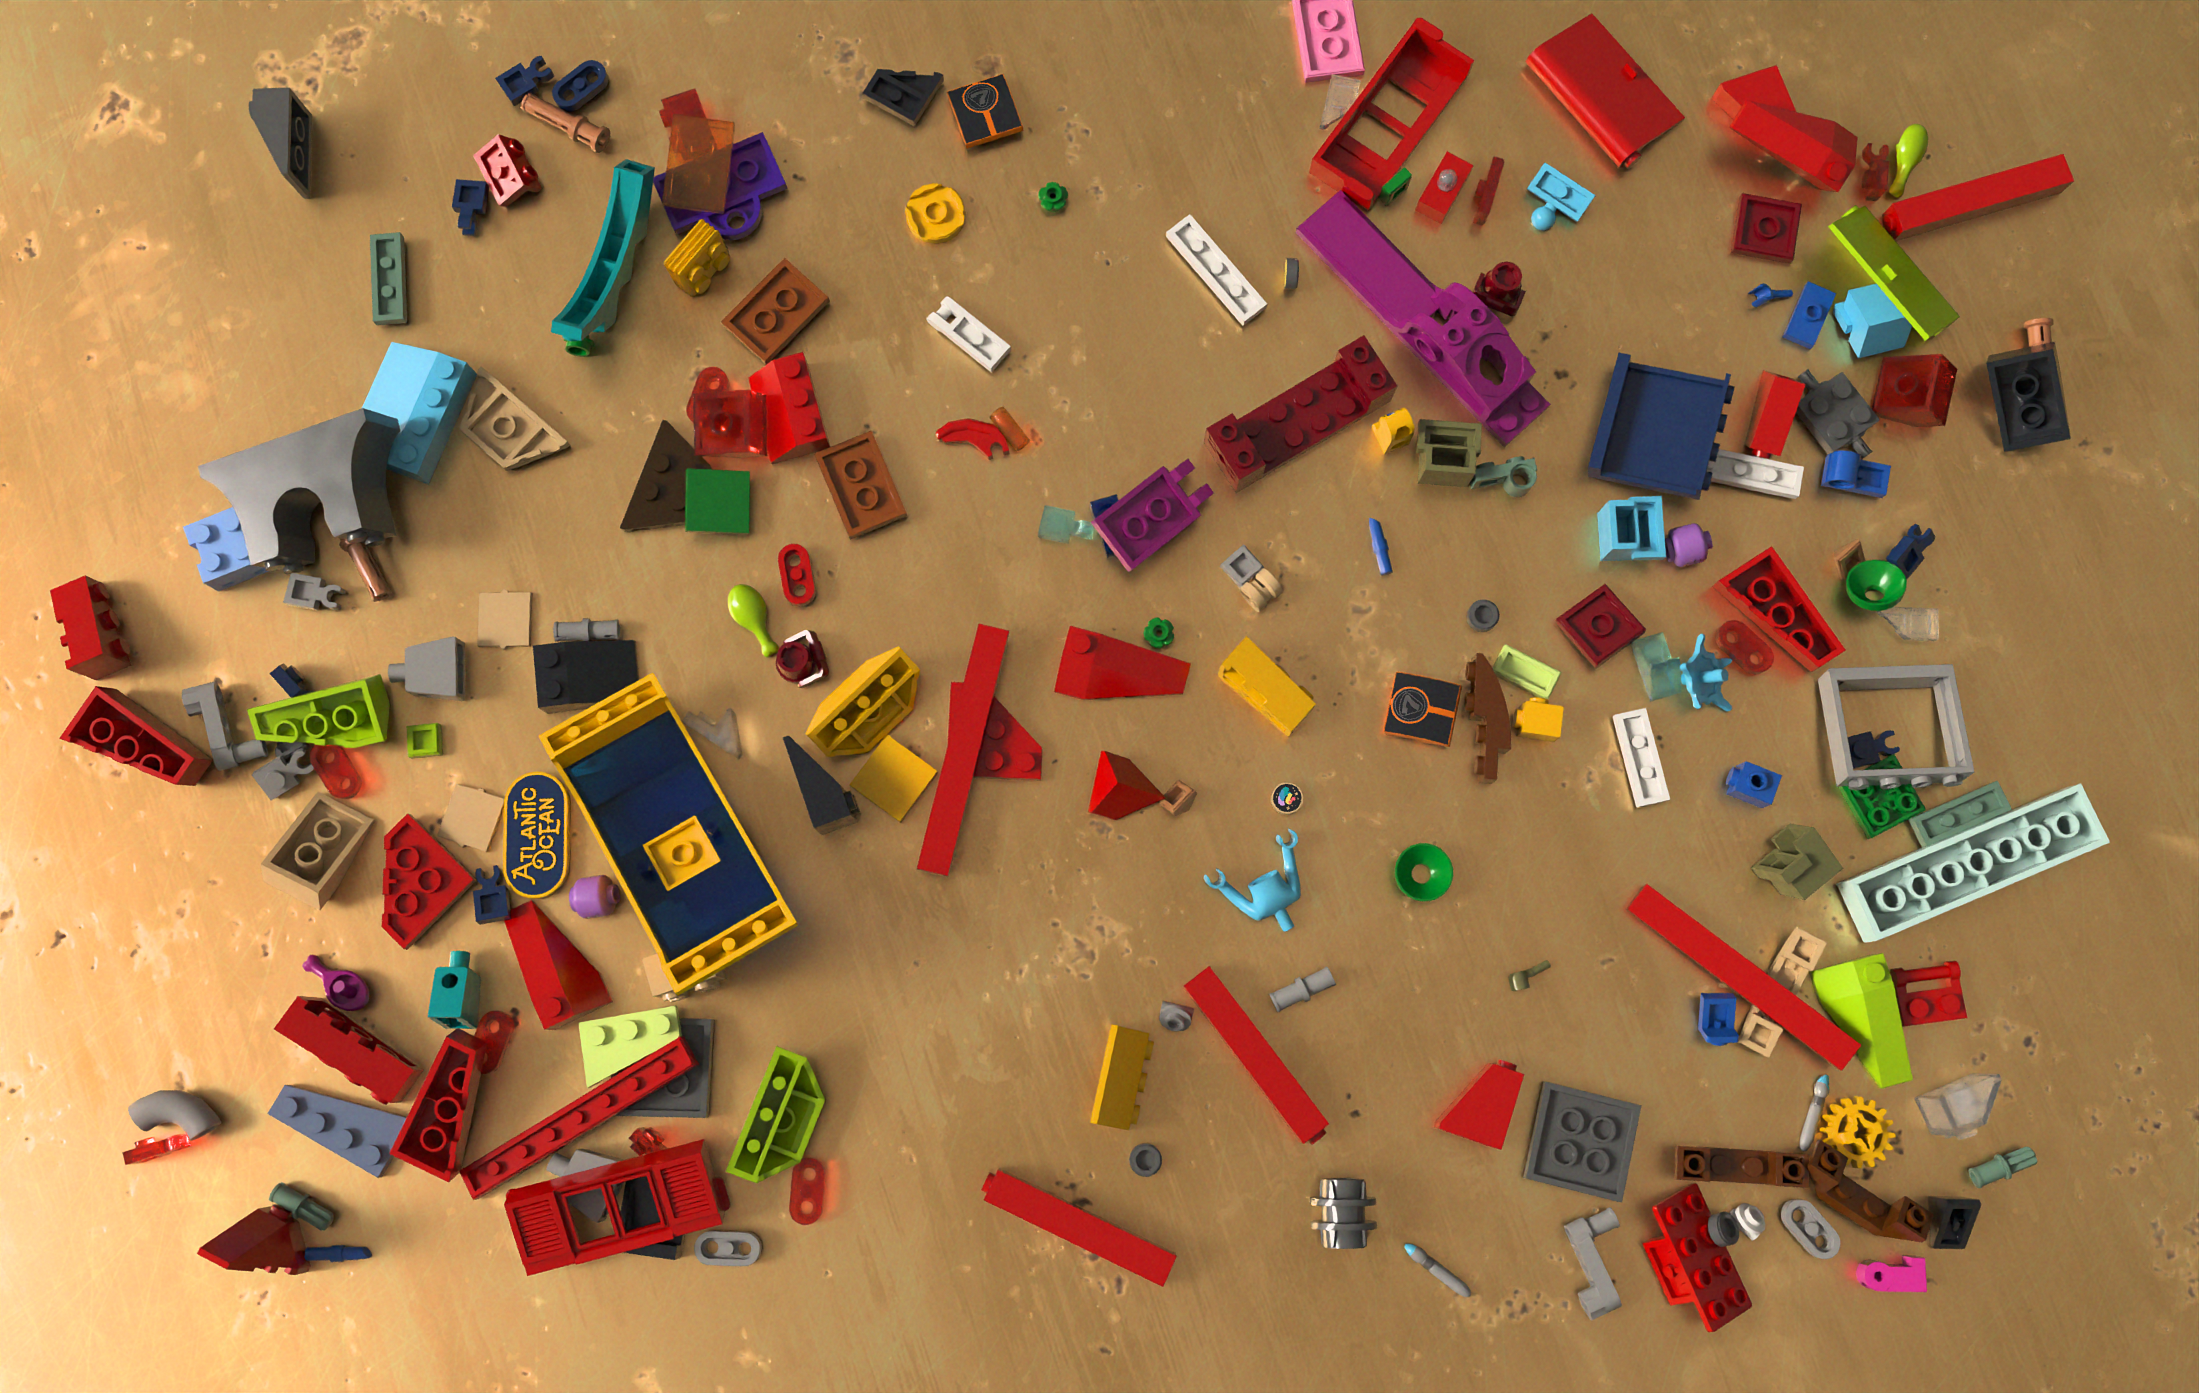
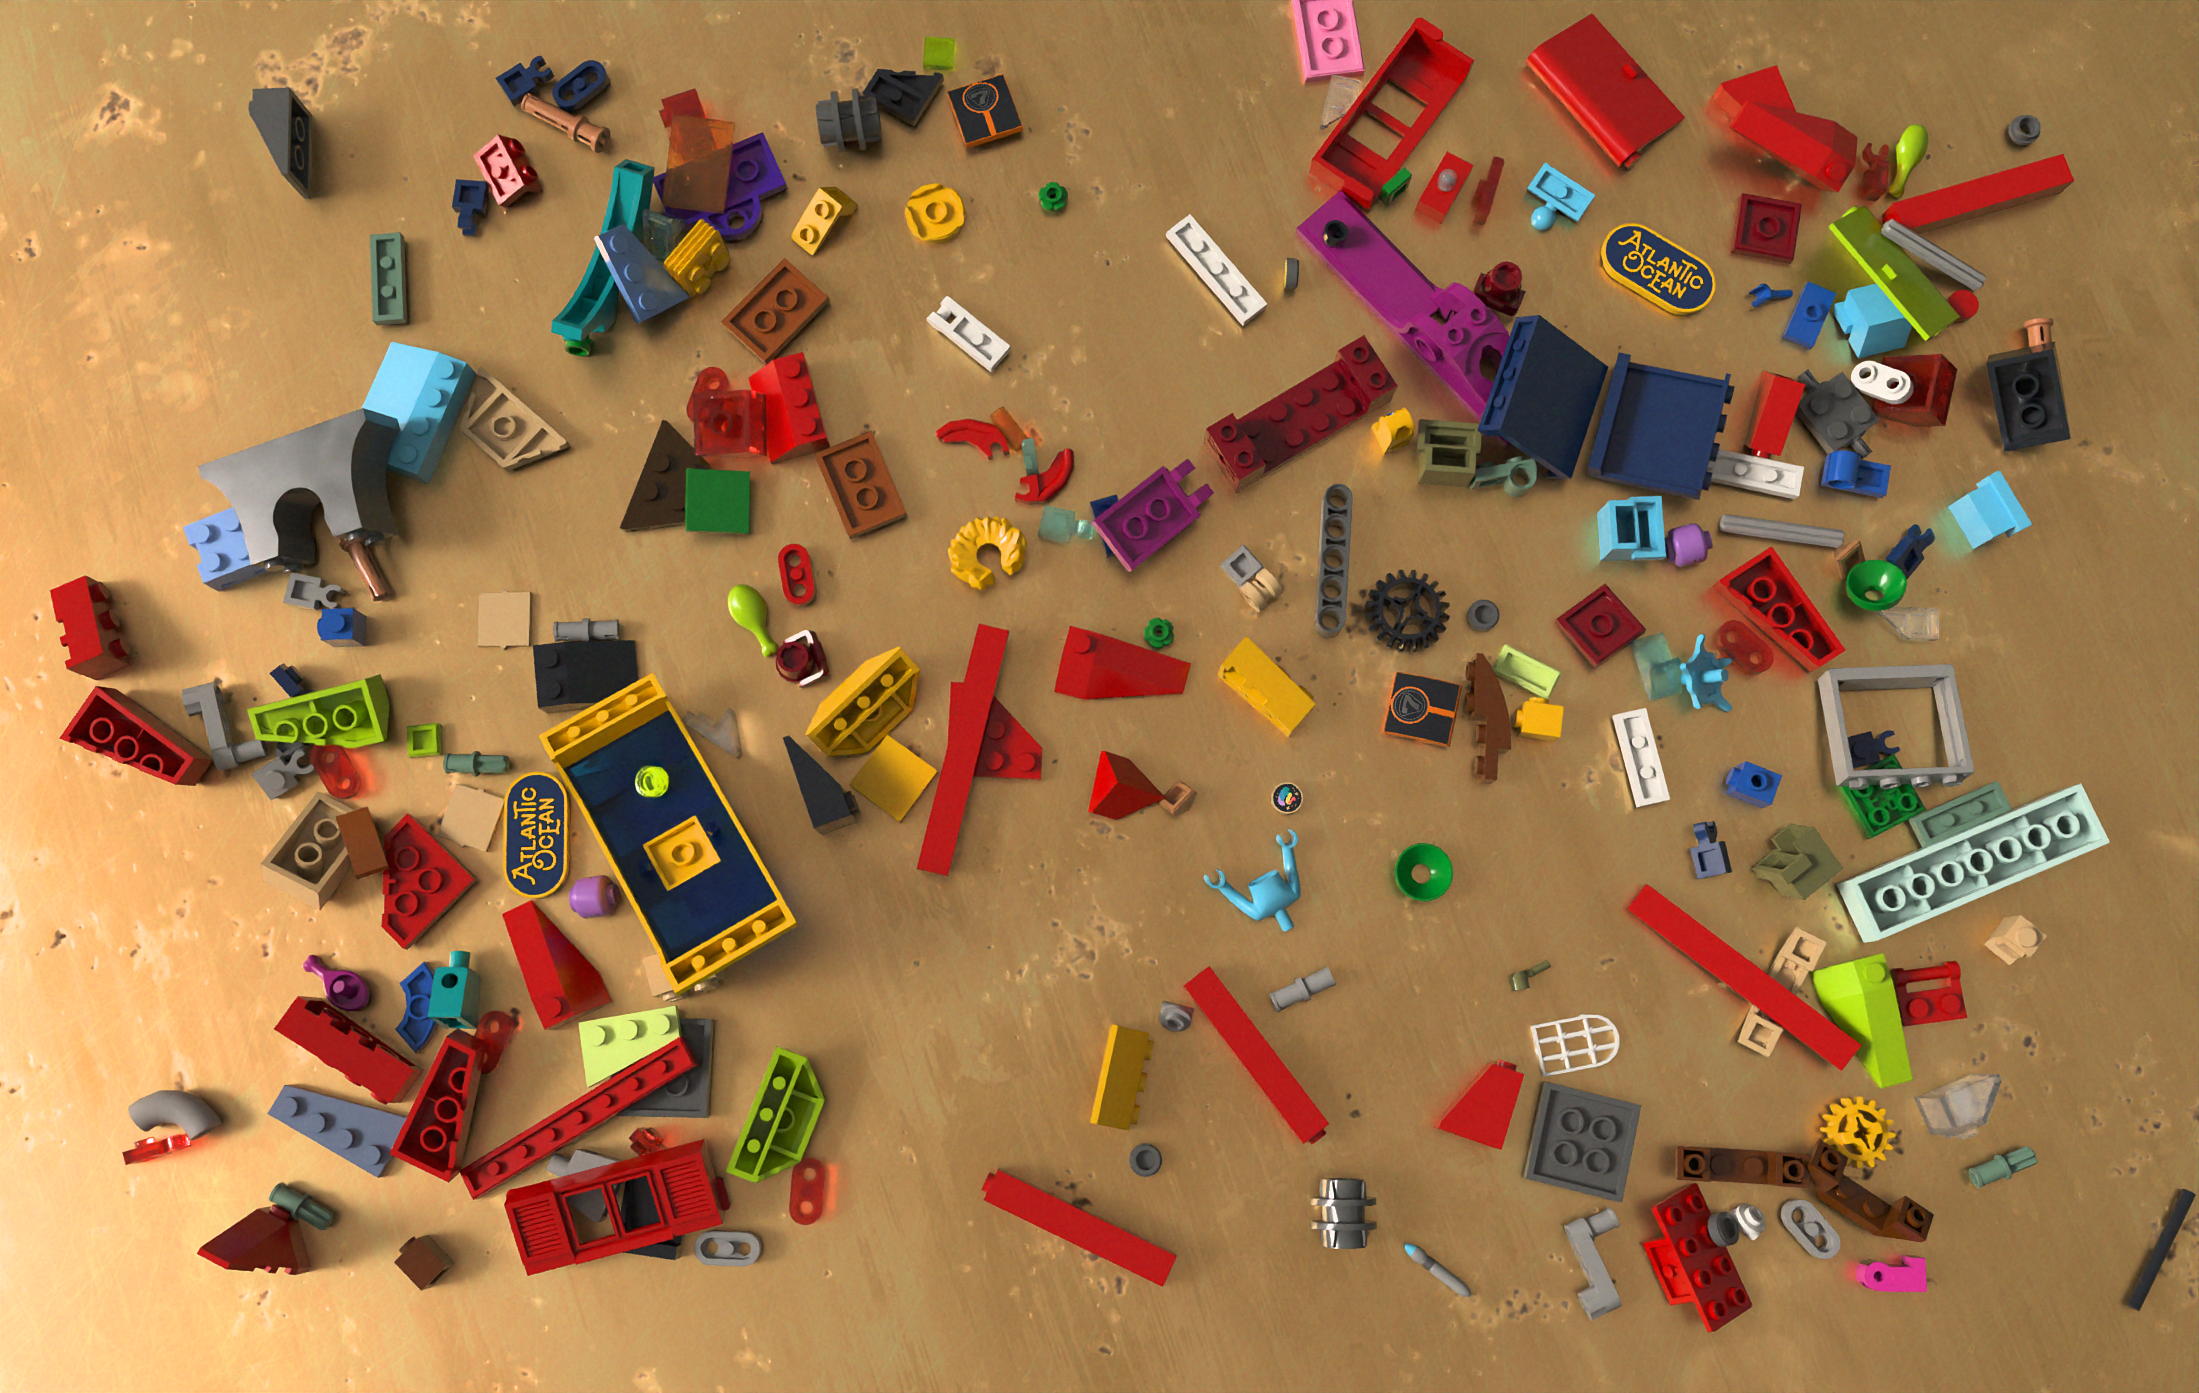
(336, 1253): blue piece -> none
(342, 627): none -> blue brick
(362, 842): none -> dark orange slope
(416, 1026): none -> blue tile
(423, 1261): none -> reddish brown brick
(433, 669): light grey torso -> none
(475, 763): none -> sand green axle
(492, 900): dark blue plate -> none
(638, 274): none -> medium blue wing
(652, 781): none -> clear neon green tile
(661, 232): none -> clear light blue slope
(820, 217): none -> yellow bracket
(848, 120): none -> dark grey piece
(939, 53): none -> clear neon green tile
(981, 532): none -> yellow piece
(1029, 455): none -> sand green tile
(1048, 483): none -> red piece
(1335, 233): none -> black hinge
(1338, 547): none -> dark grey beam
(1380, 547): blue piece -> none
(1417, 614): none -> black gear
(1544, 395): none -> dark blue panel
(1567, 1053): none -> white window
(1657, 269): none -> tile
(1710, 856): none -> plate
(1718, 1018): blue bracket -> none
(1781, 530): none -> light grey axle
(1814, 1113): light grey piece -> none
(1880, 380): none -> white plate
(1933, 254): none -> light grey axle
(1952, 1221): black slope -> none
(1964, 303): none -> red tile
(1989, 511): none -> medium azure plate
(2015, 939): none -> tan window
(2029, 124): none -> dark grey plate
(2161, 1249): none -> black bar

